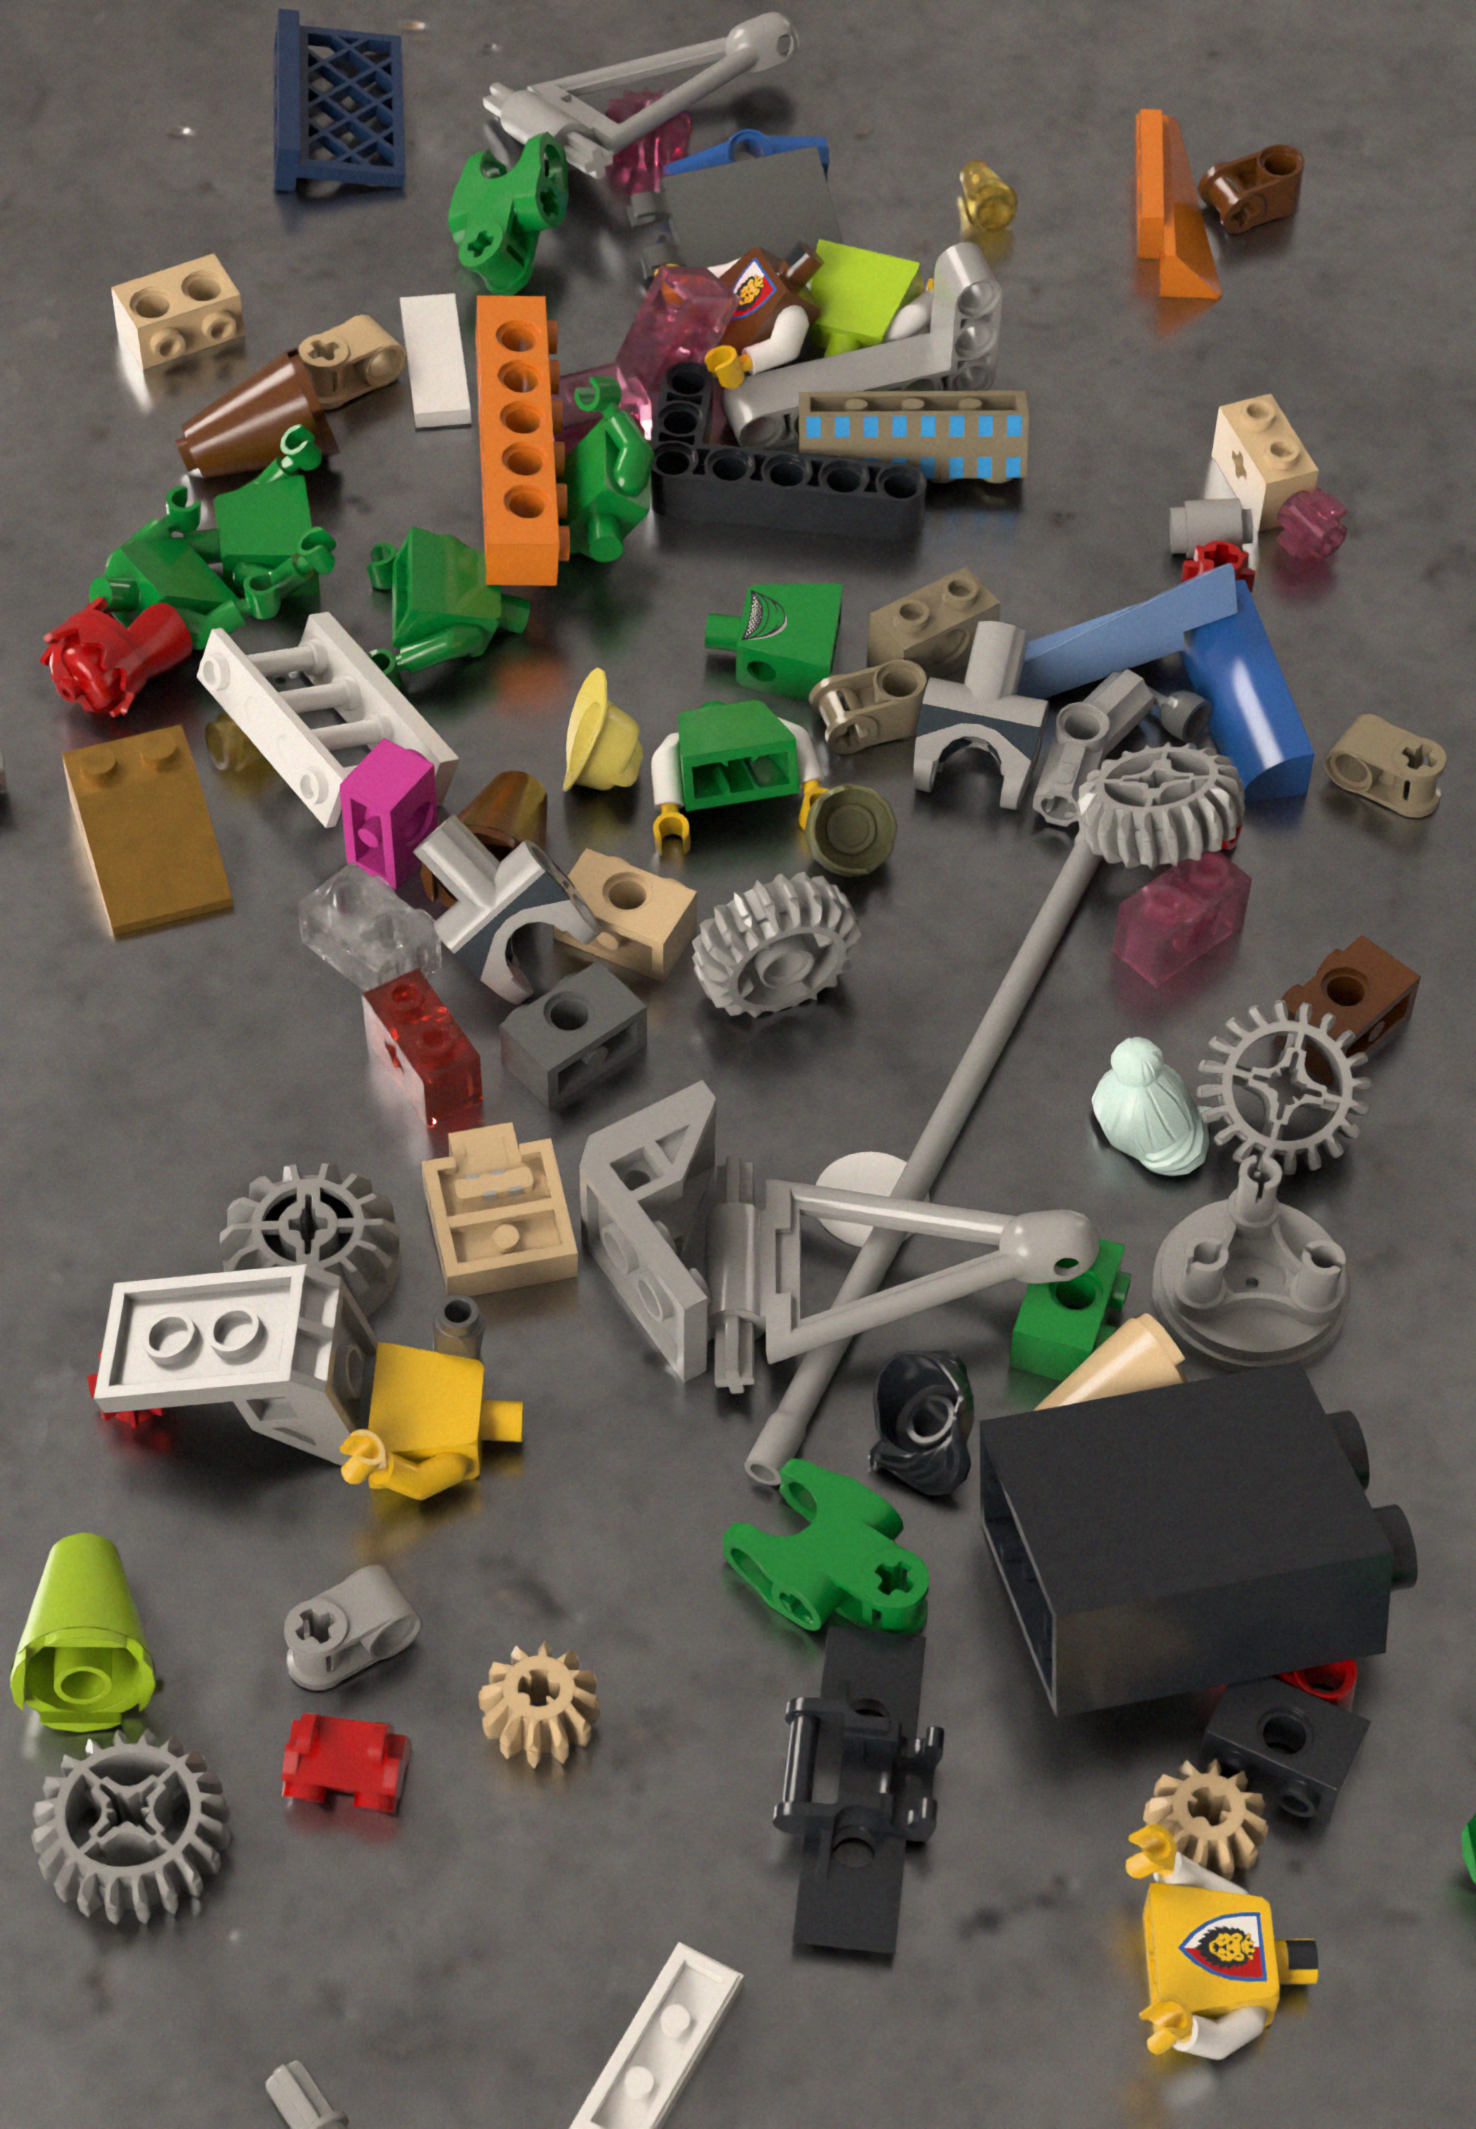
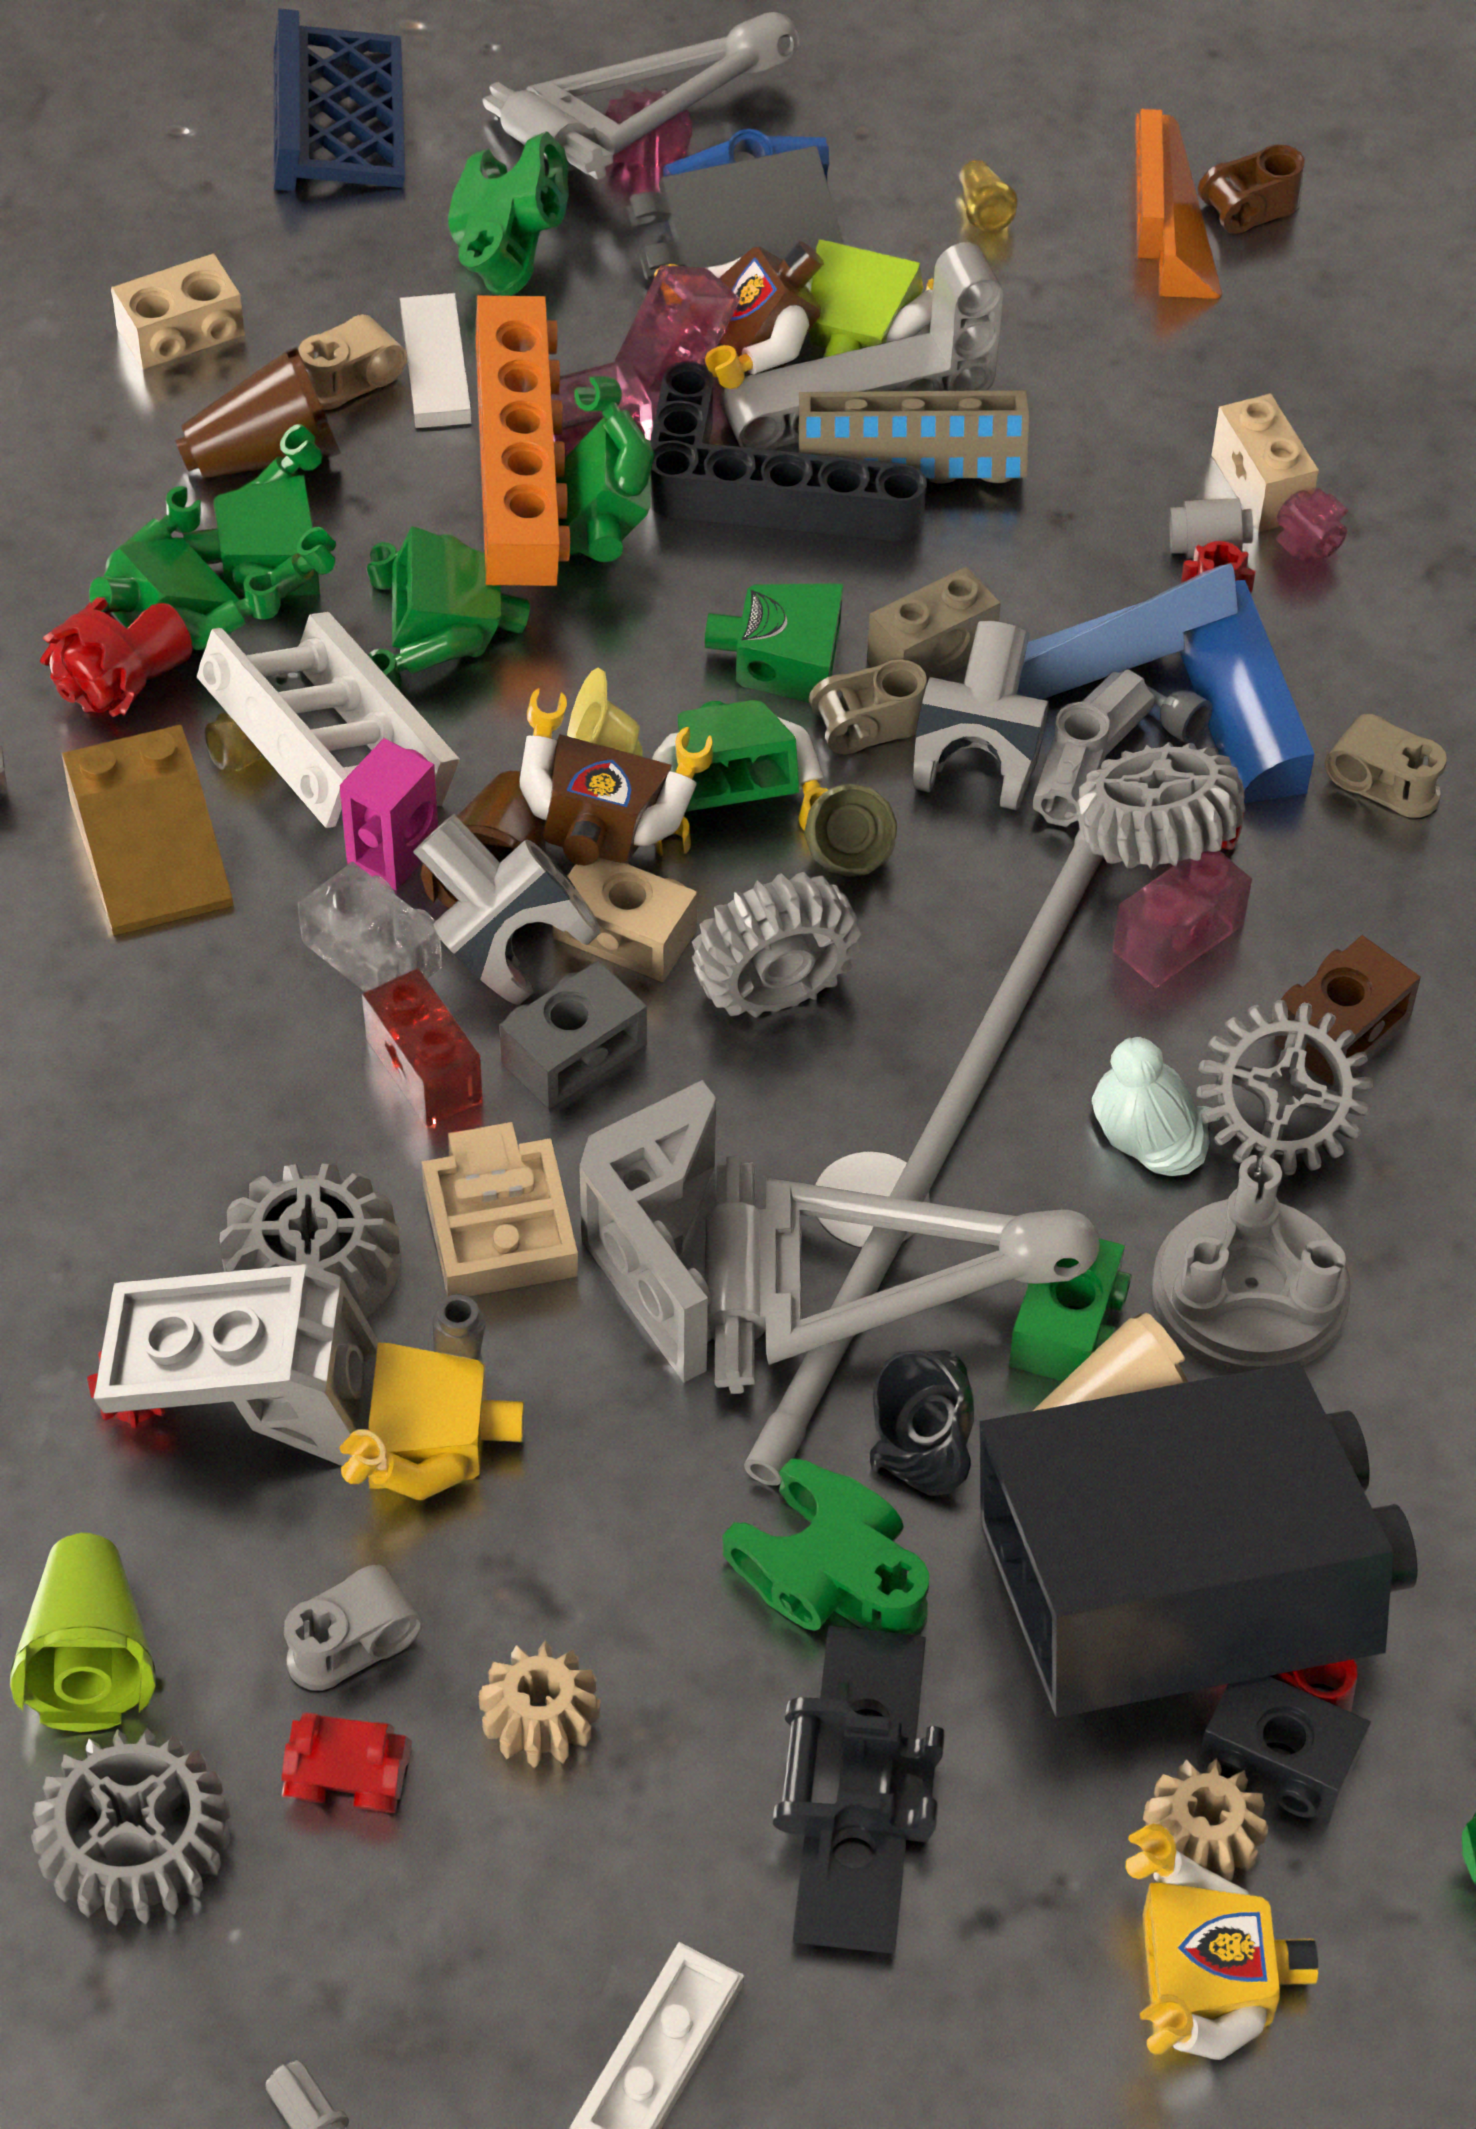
(602, 797): none -> torso

